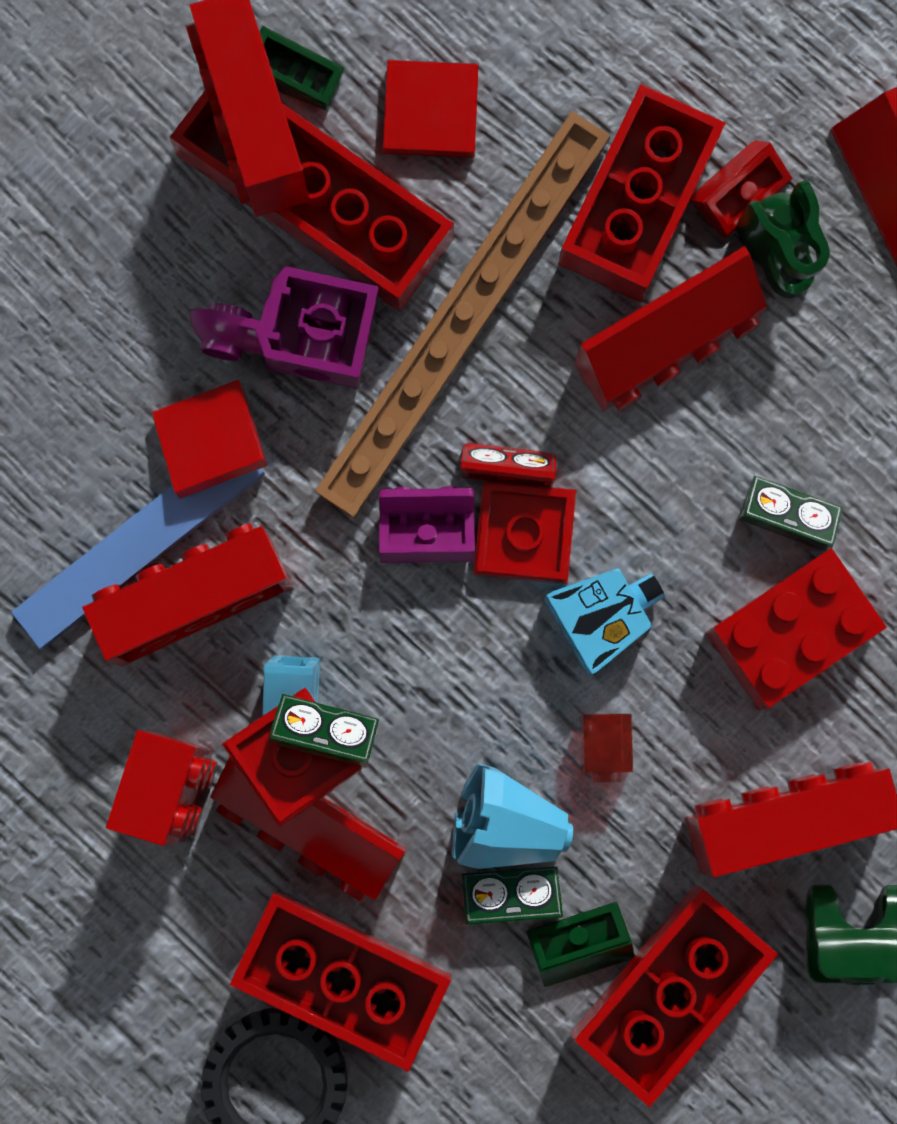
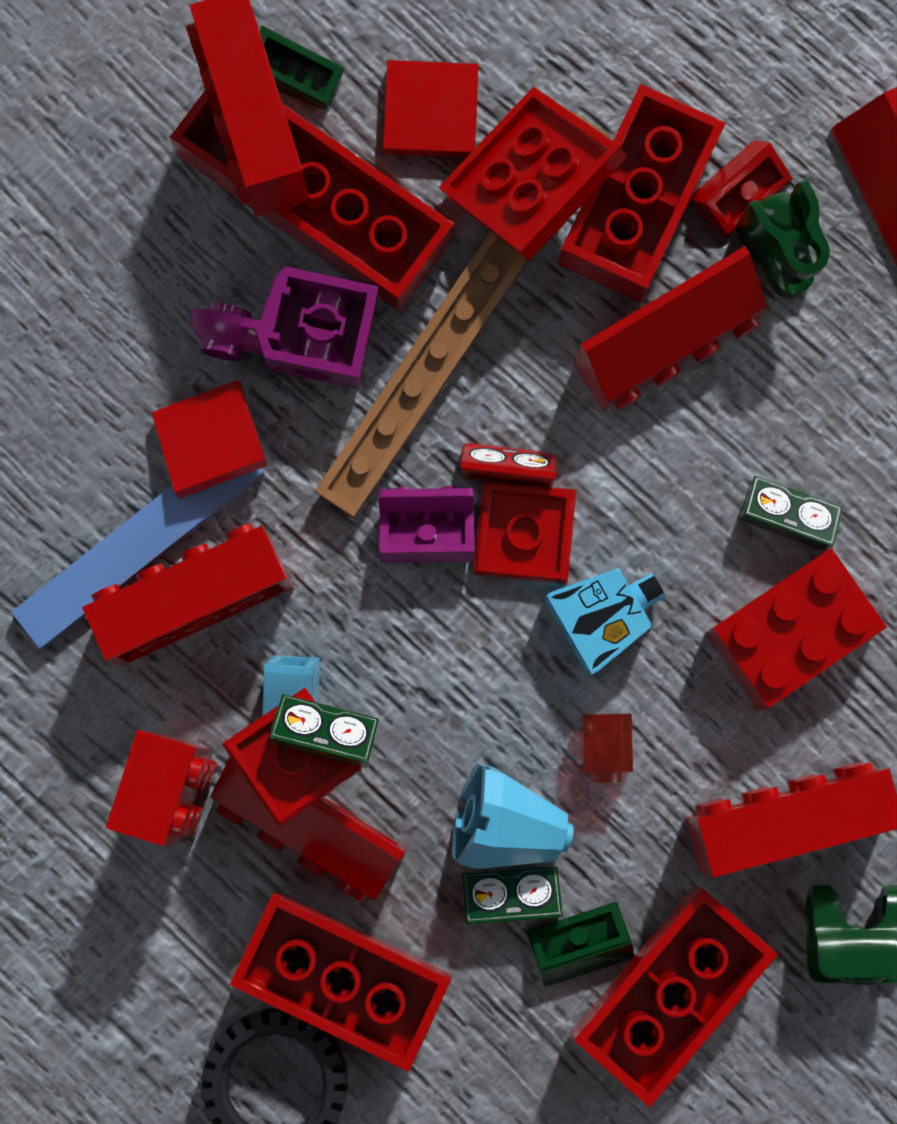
(532, 173): none -> red plate

